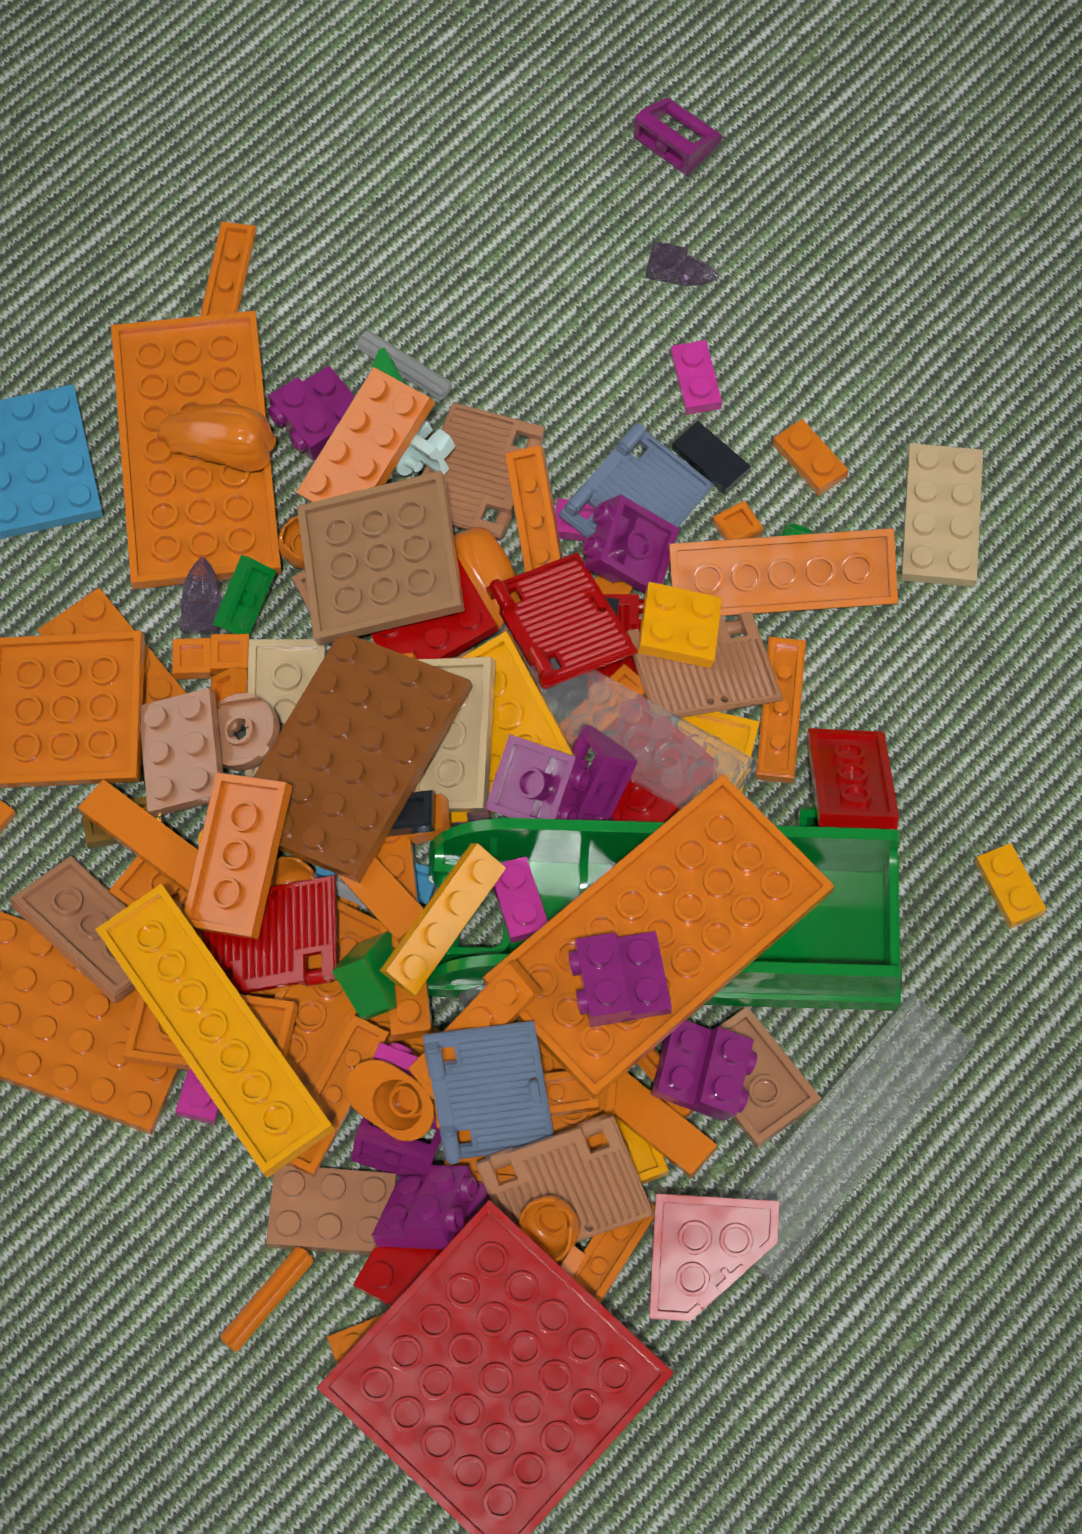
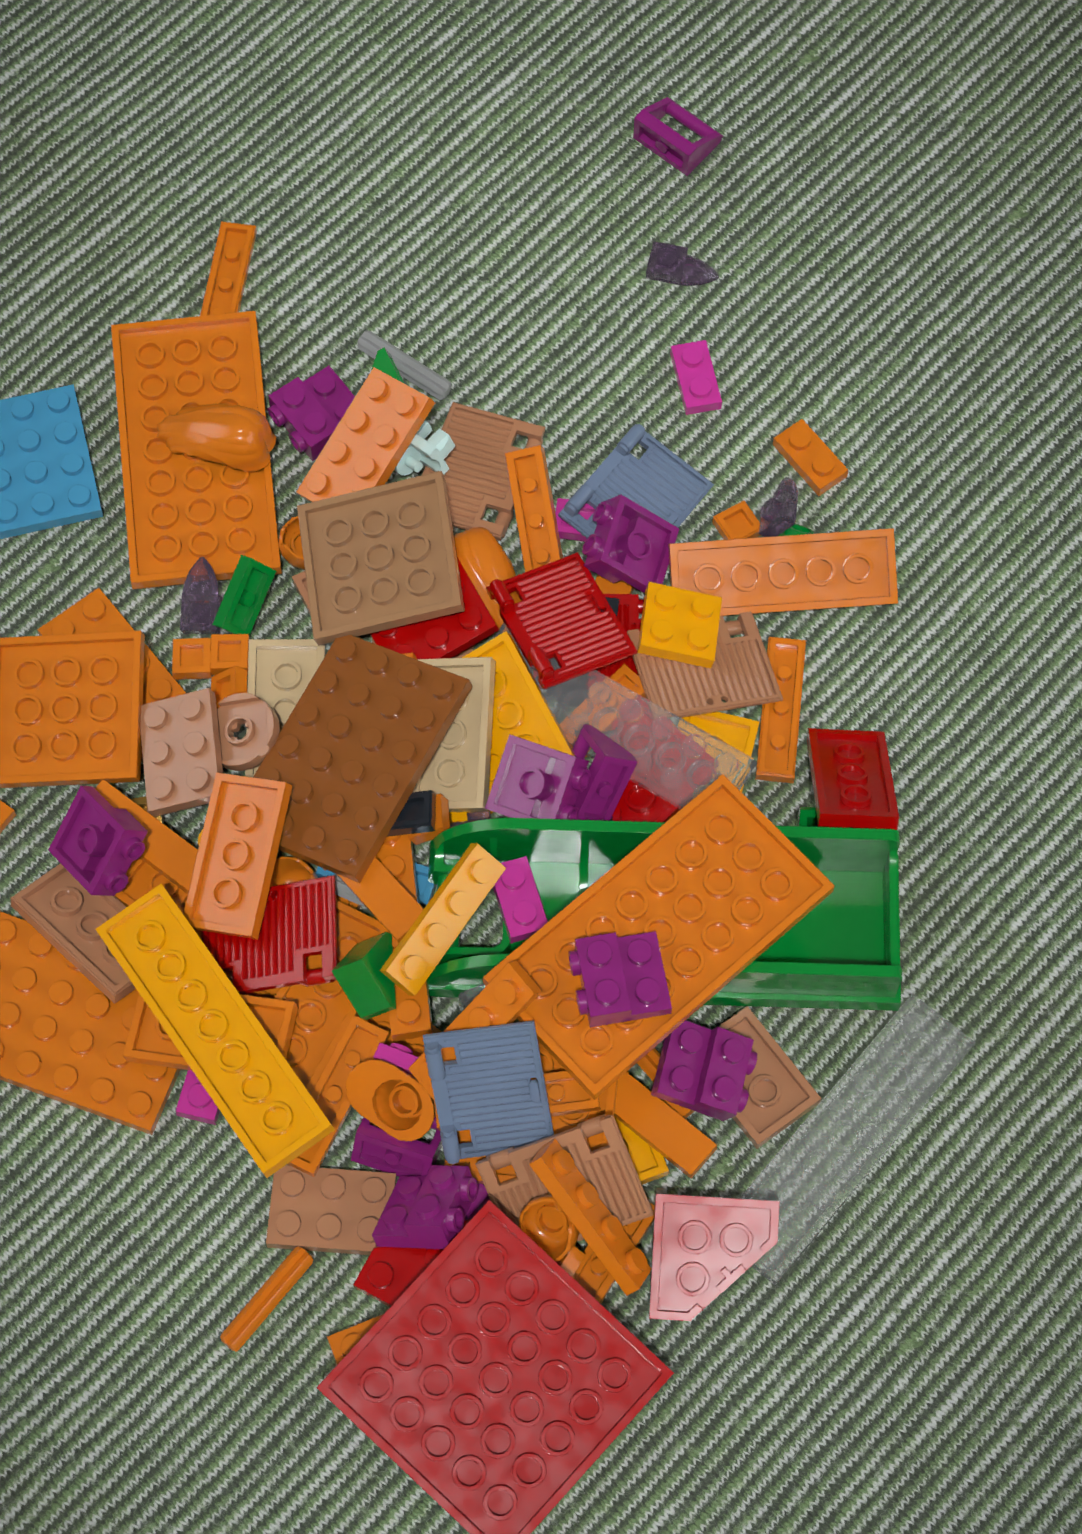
(98, 843): none -> magenta plate
(590, 1216): none -> orange plate
(711, 457): black tile -> none
(780, 510): none -> clear purple plate
(942, 515): tan plate -> none
(1010, 885): light orange plate -> none

